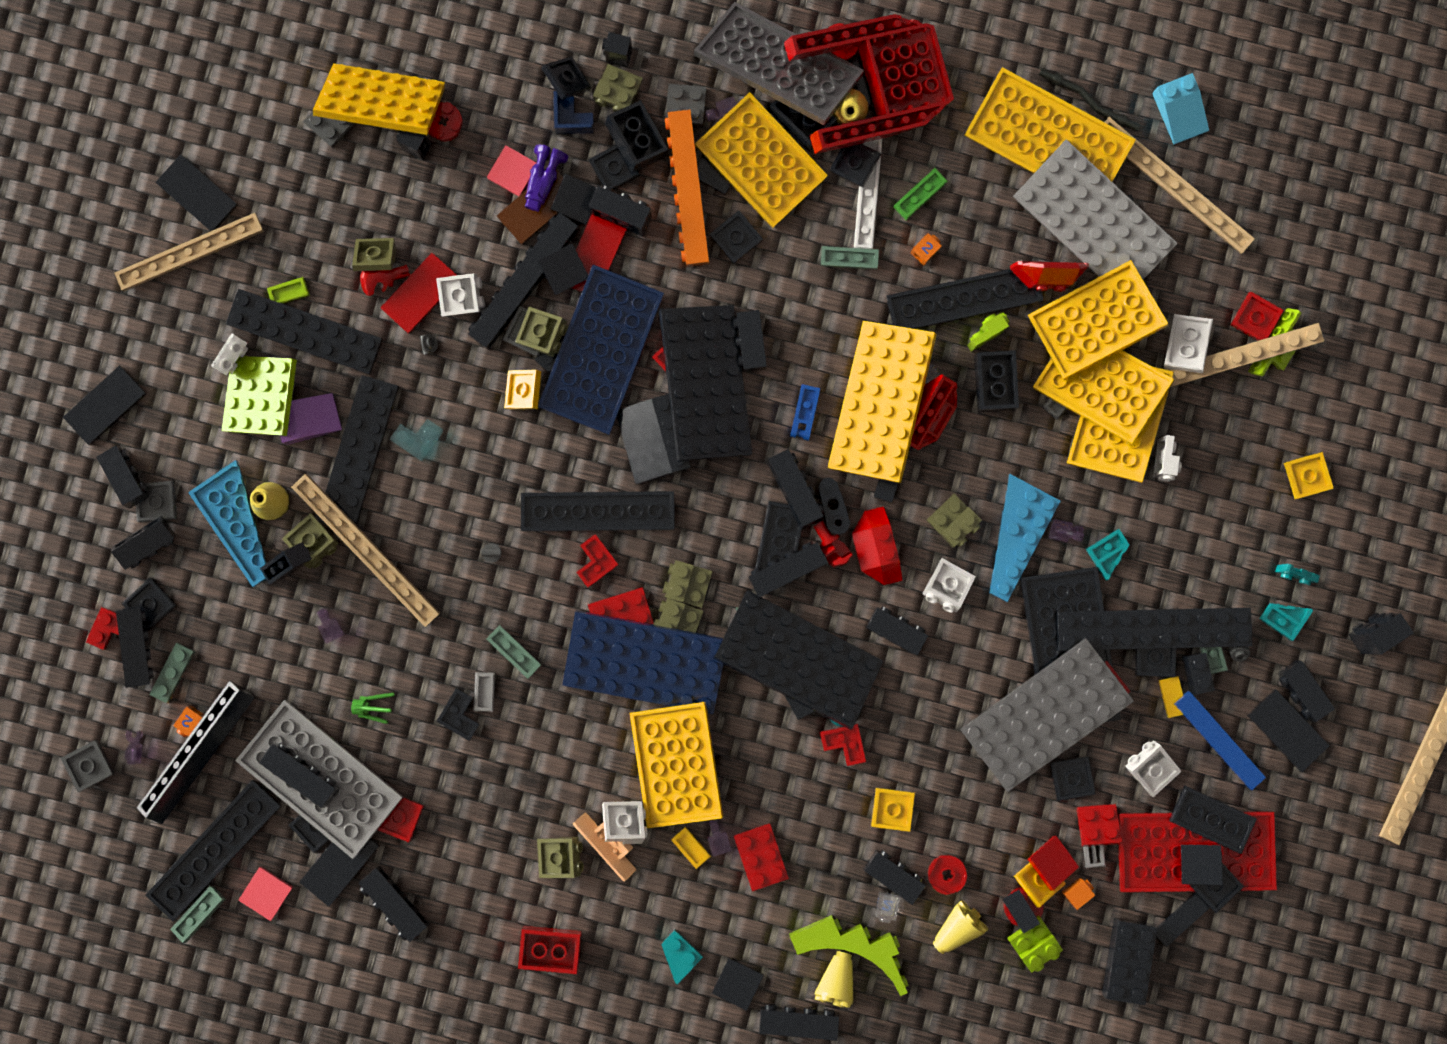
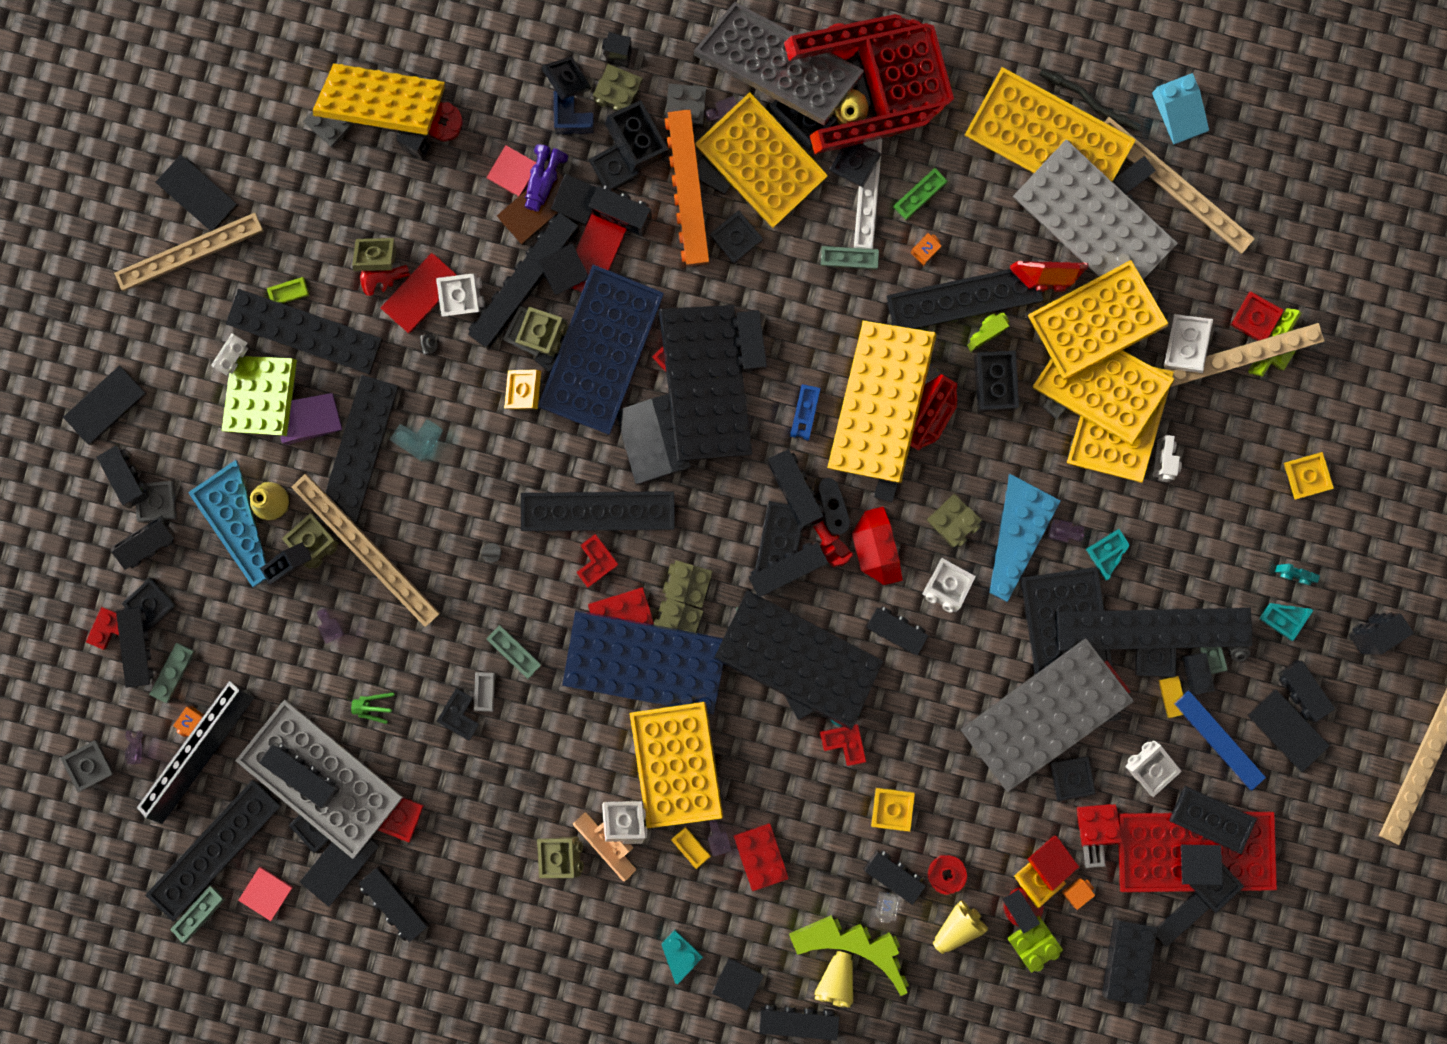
(549, 949): red brick -> none
(1134, 175): none -> black tile

